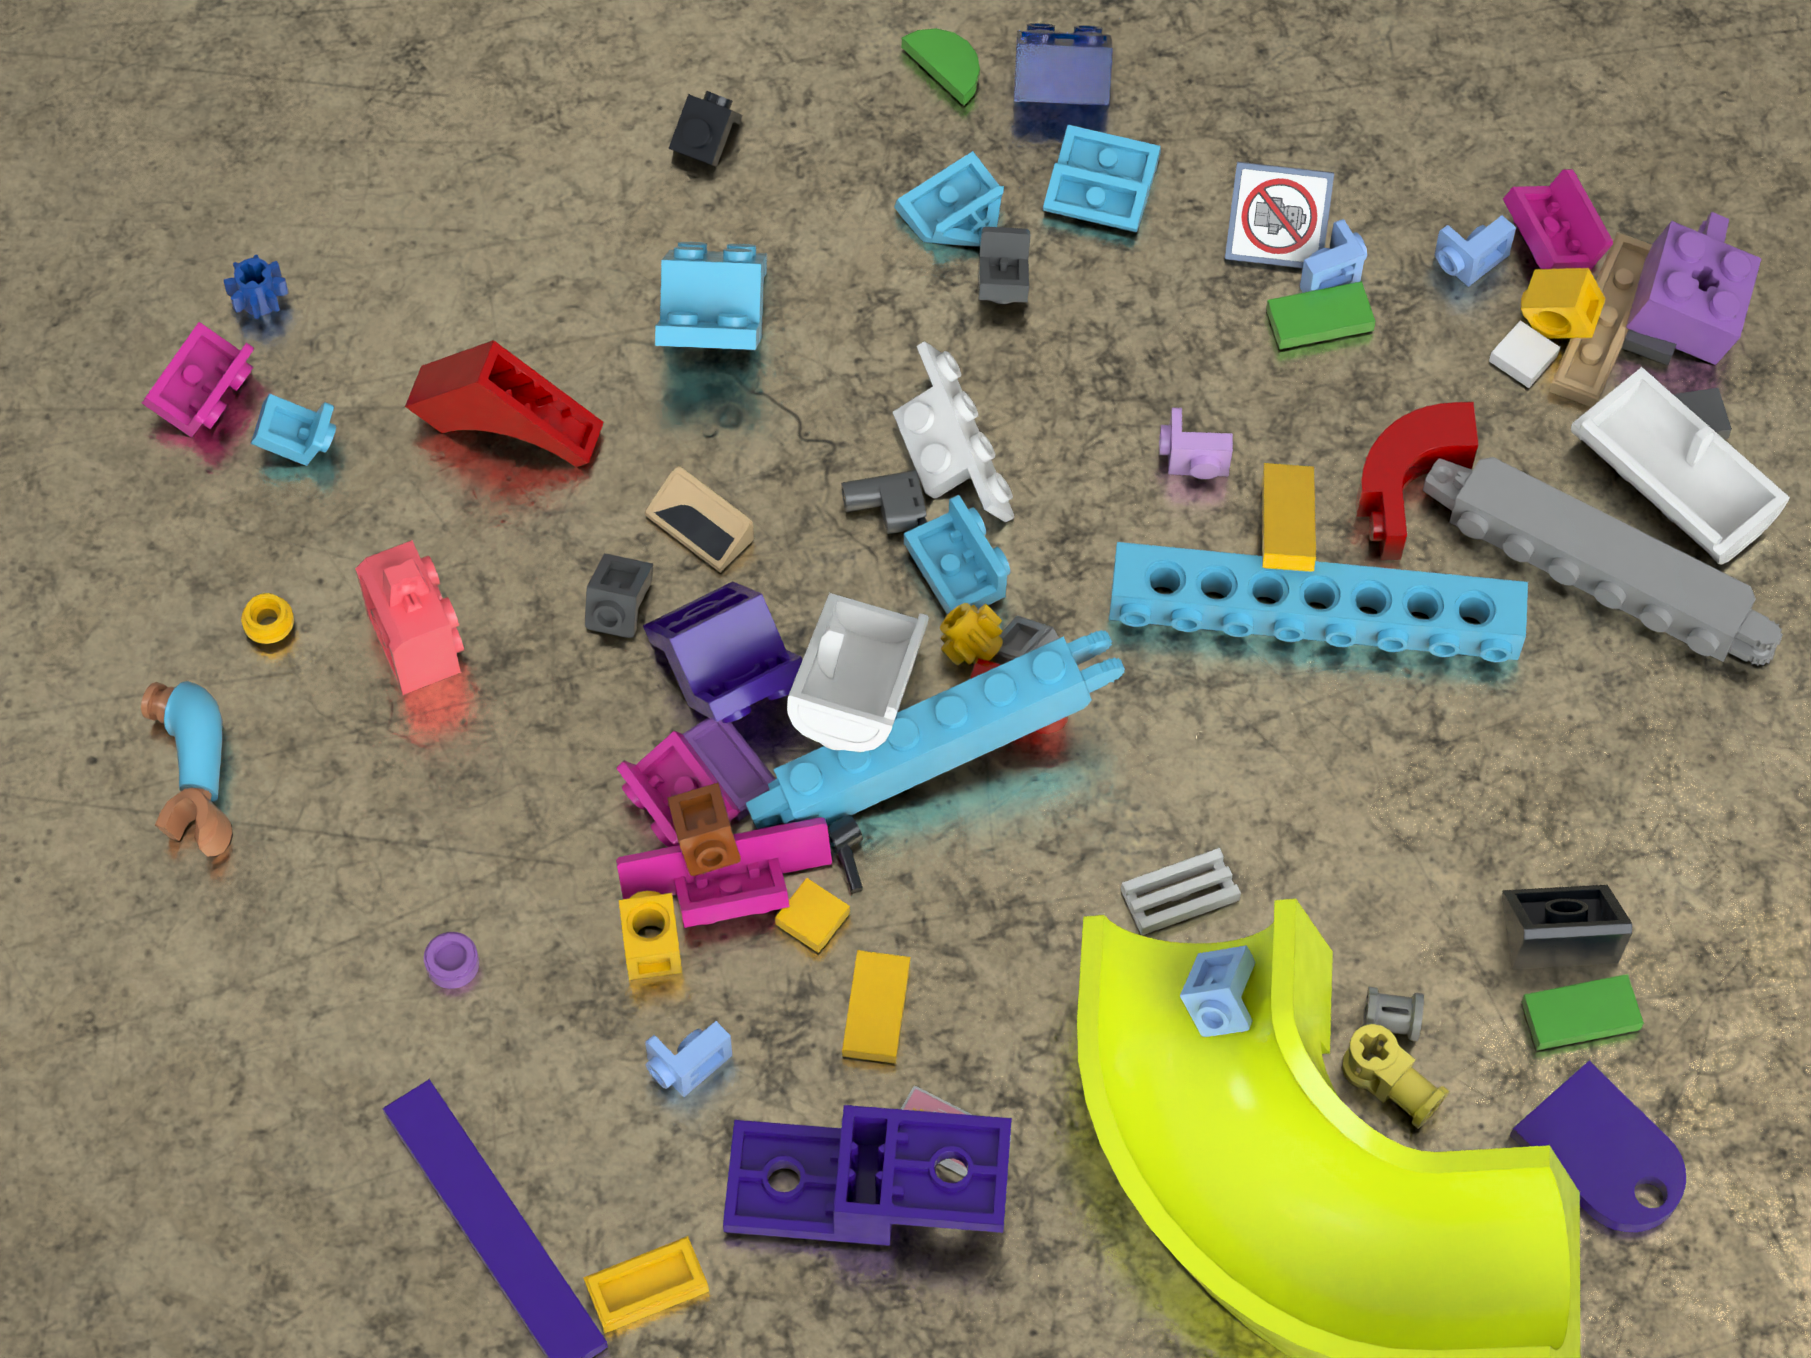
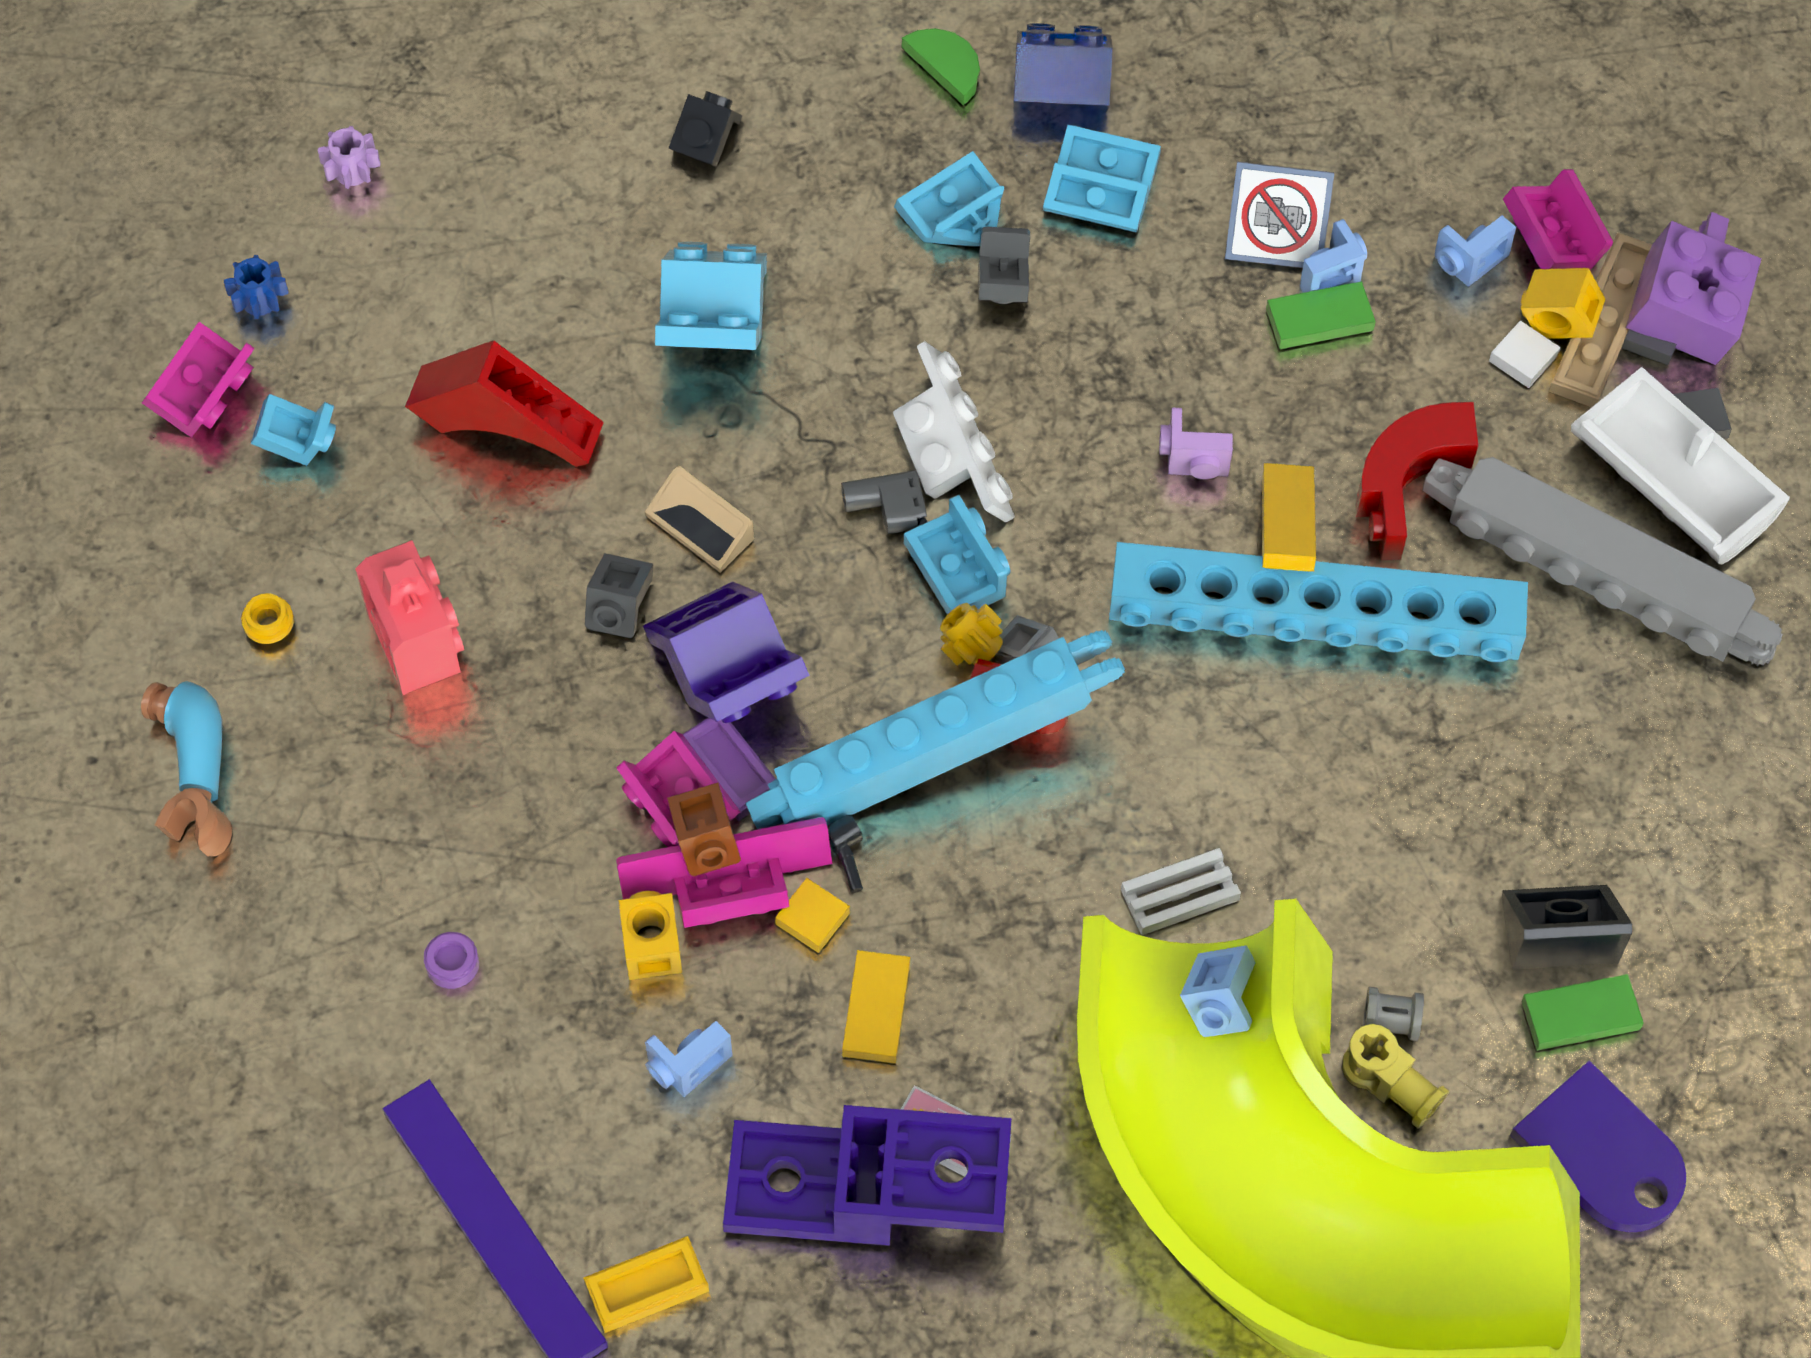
(349, 157): none -> lavender gear
(854, 674): white container -> none

